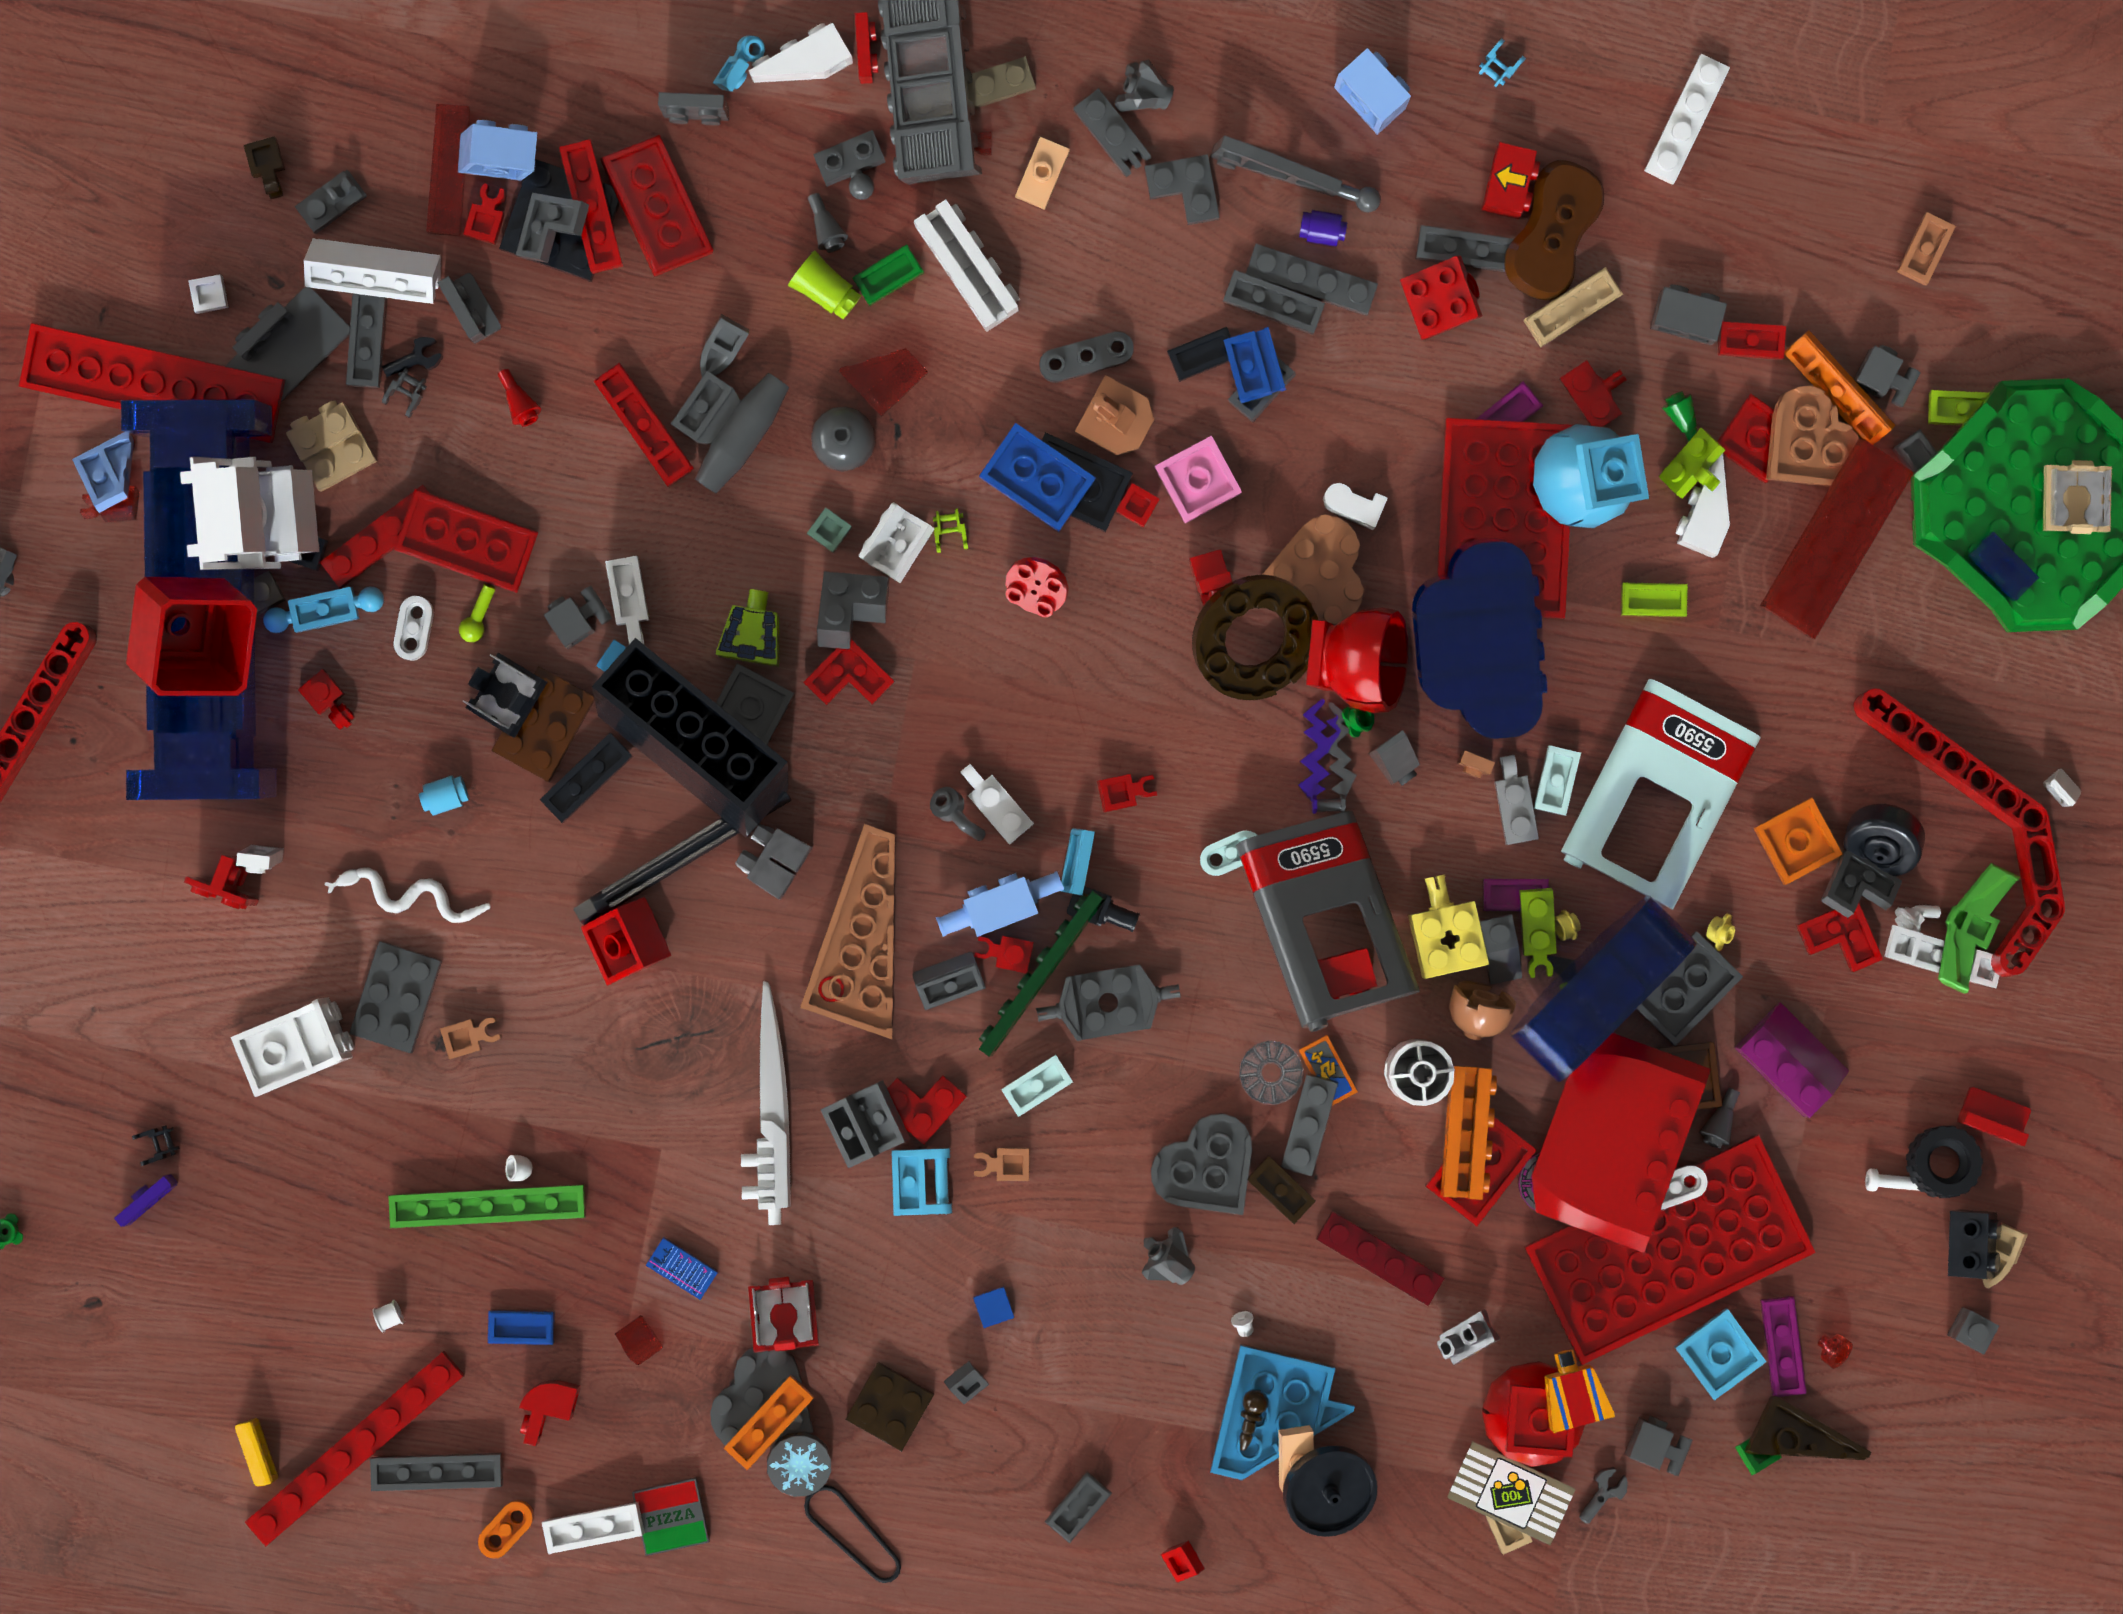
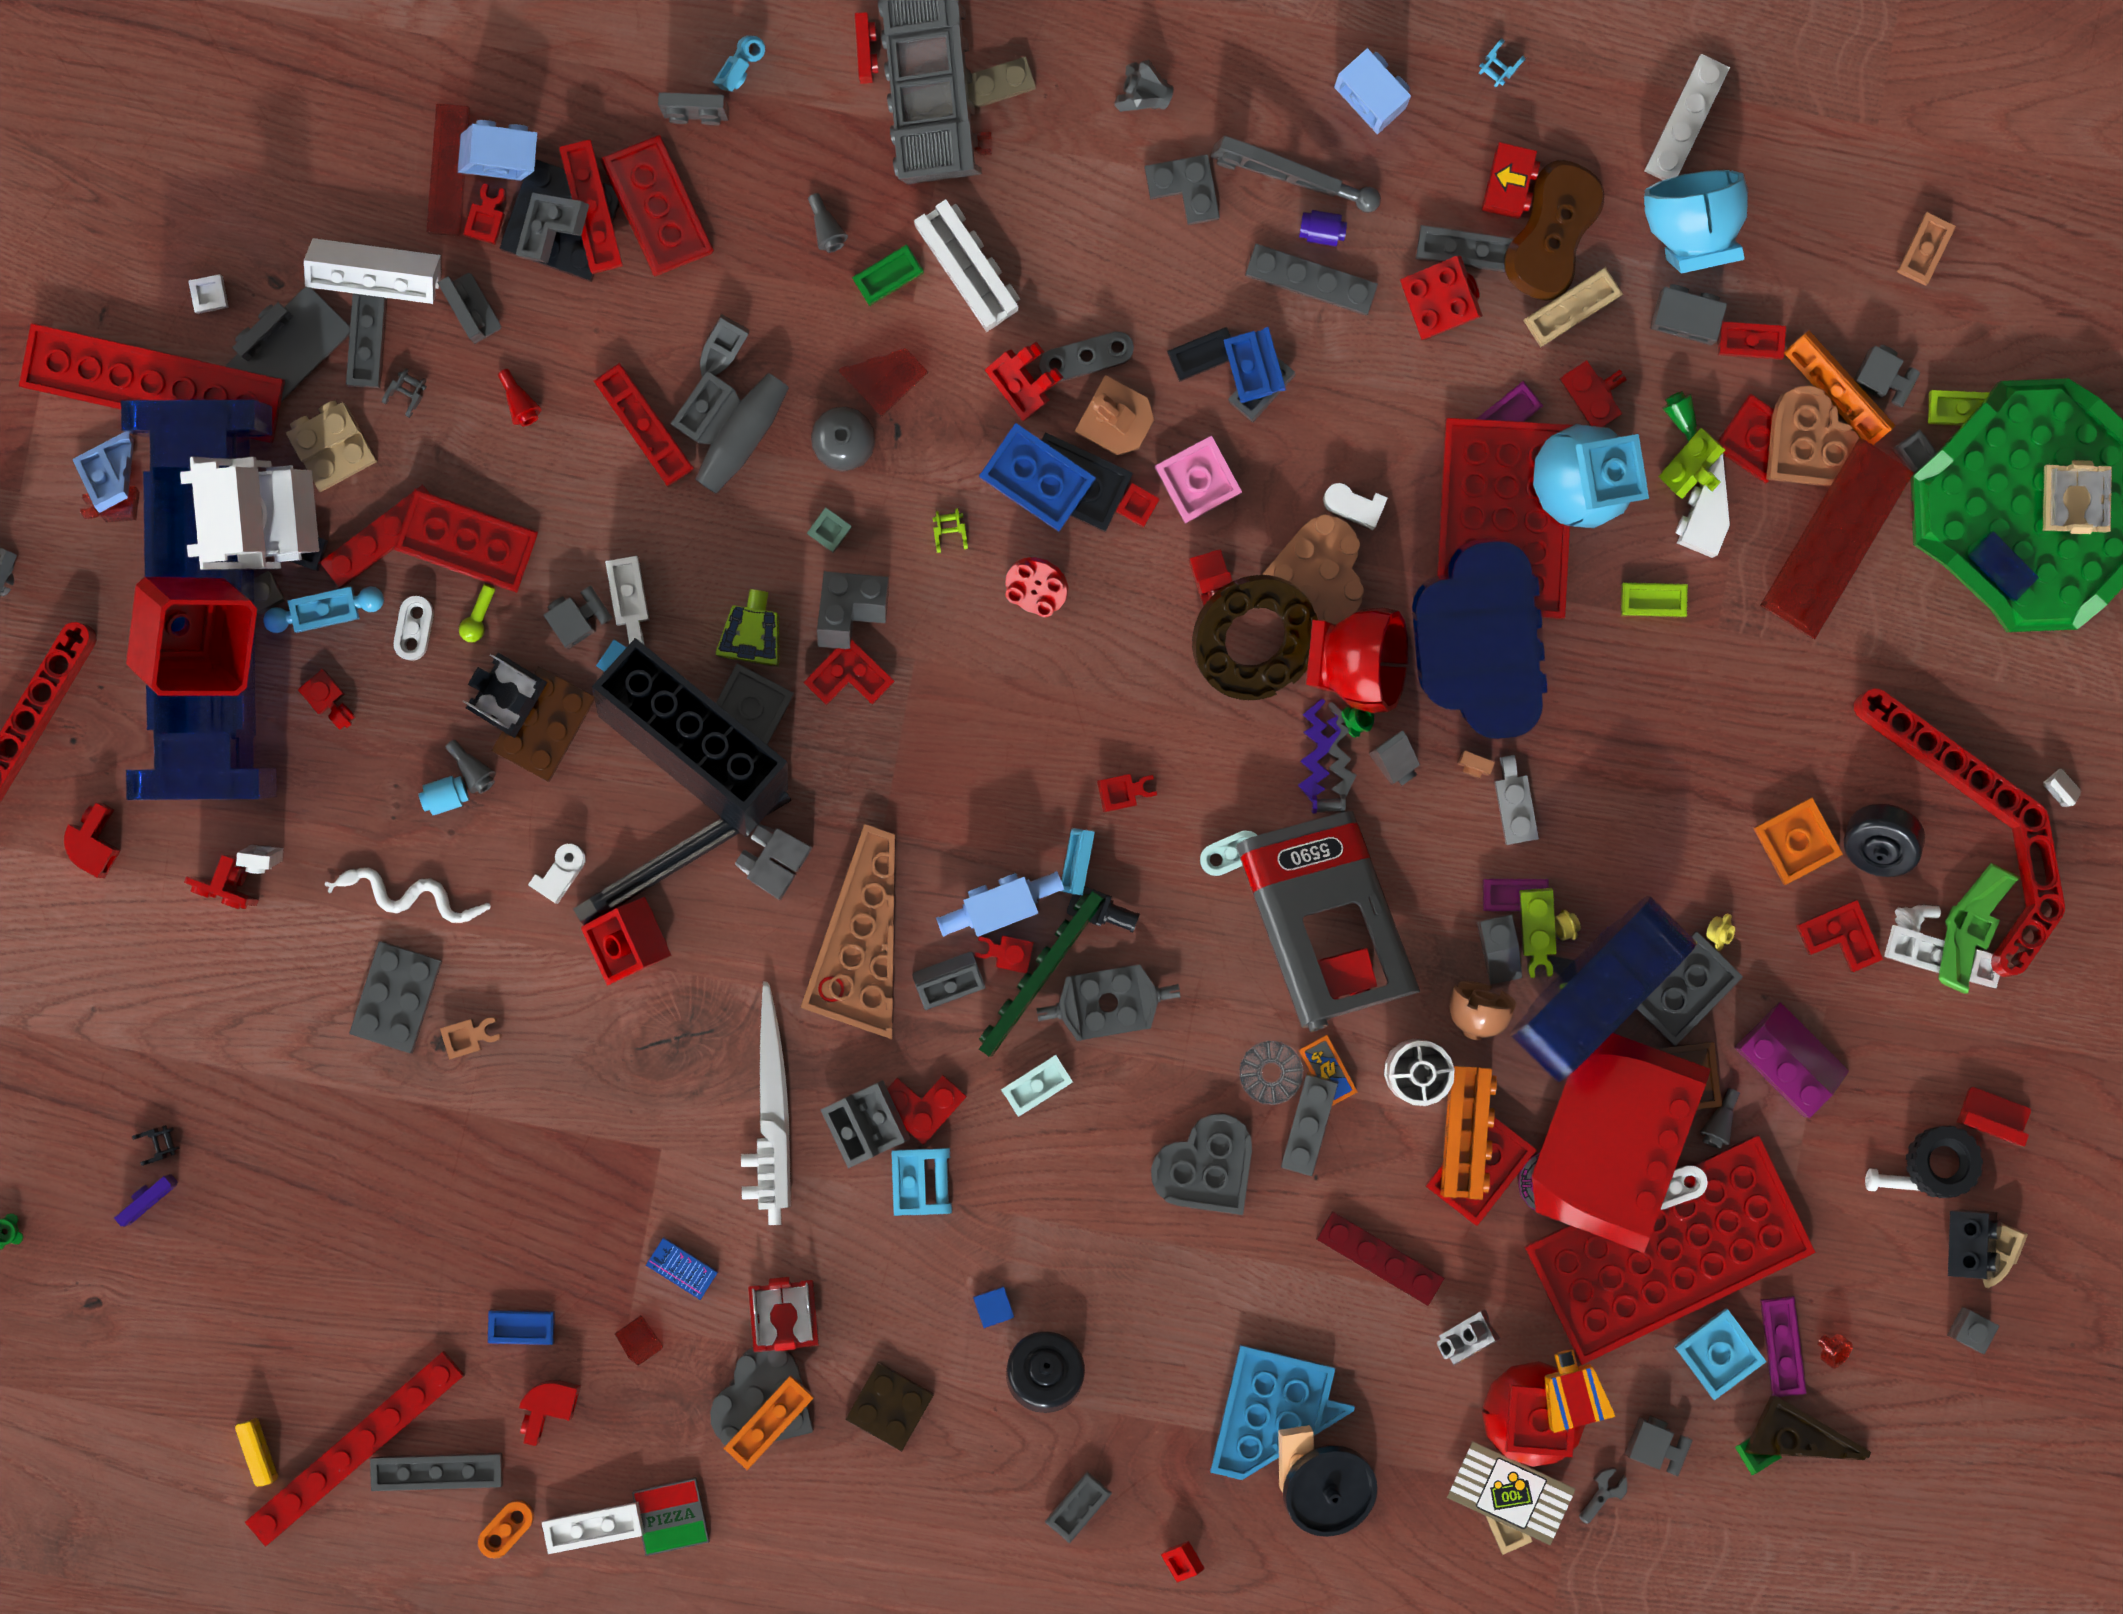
(86, 847): none -> red brick
(264, 161): dark brown plate -> none
(293, 1046): white bracket -> none
(330, 201): dark grey plate -> none
(388, 1316): white axle -> none
(414, 358): black bar -> none
(475, 773): none -> dark grey cone
(487, 1206): bright green plate -> none
(518, 1168): white hinge -> none
(567, 865): none -> white leg
(586, 778): black plate -> none
(799, 1464): dark grey tile -> none
(811, 58): white slope -> none
(824, 286): lime plant -> none
(845, 1549): black piece -> none
(850, 160): dark grey plate -> none
(895, 542): white bracket -> none
(953, 811): dark grey plate -> none
(966, 1382): dark grey plate -> none
(997, 805): white plate -> none
(1010, 1164): nougat plate -> none
(1016, 382): none -> red plate
(1042, 173): light nougat plate -> none
(1045, 1372): none -> black wheel
(1111, 131): dark grey hinge -> none
(1168, 1259): dark grey rock -> none
(1243, 1323): white piece -> none
(1254, 1403): dark brown bar -> none
(1273, 302): dark grey plate -> none
(1281, 1190): dark brown plate -> none
(1430, 927): light yellow brick -> none
(1557, 780): light aqua plate -> none
(1684, 752): light aqua piece -> none
(1698, 217): none -> medium azure plate
(1858, 878): dark grey plate -> none

